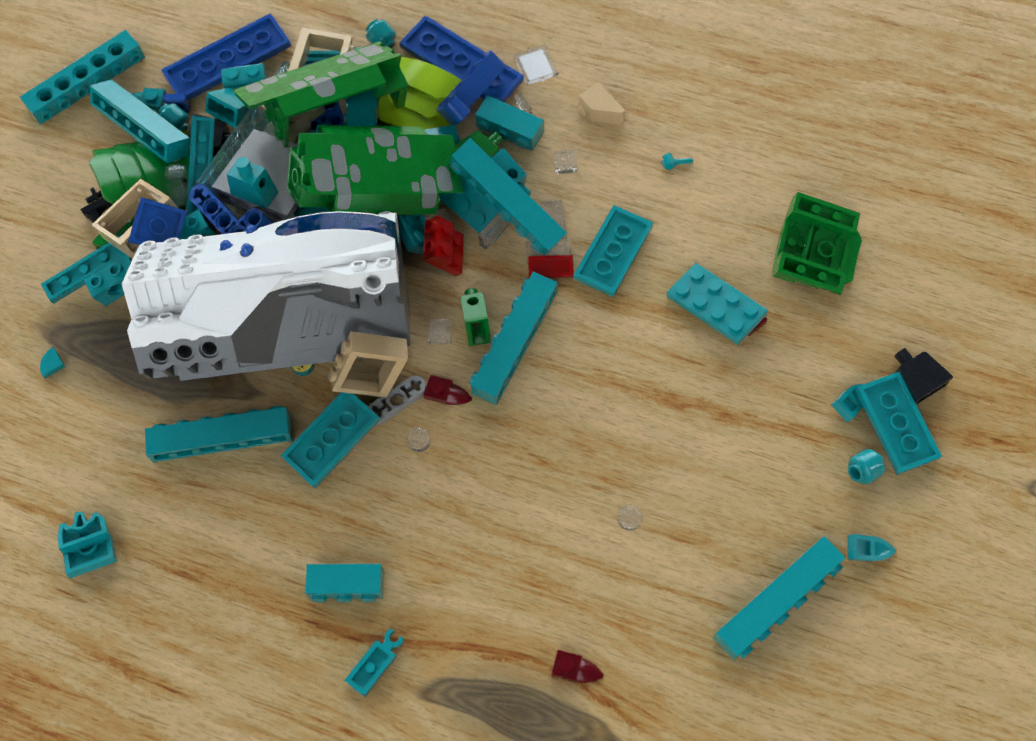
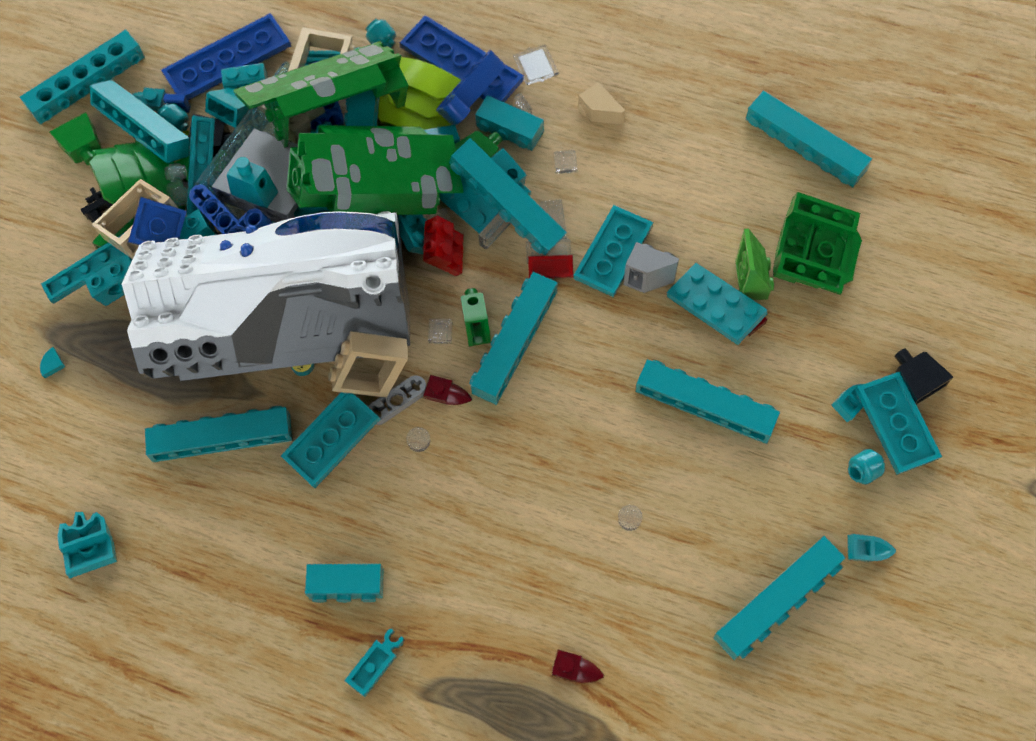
(77, 138): none -> green torso
(649, 268): none -> light grey slope
(669, 161): teal hand -> none
(707, 401): none -> teal brick
(753, 268): none -> bright green slope
(808, 139): none -> teal brick

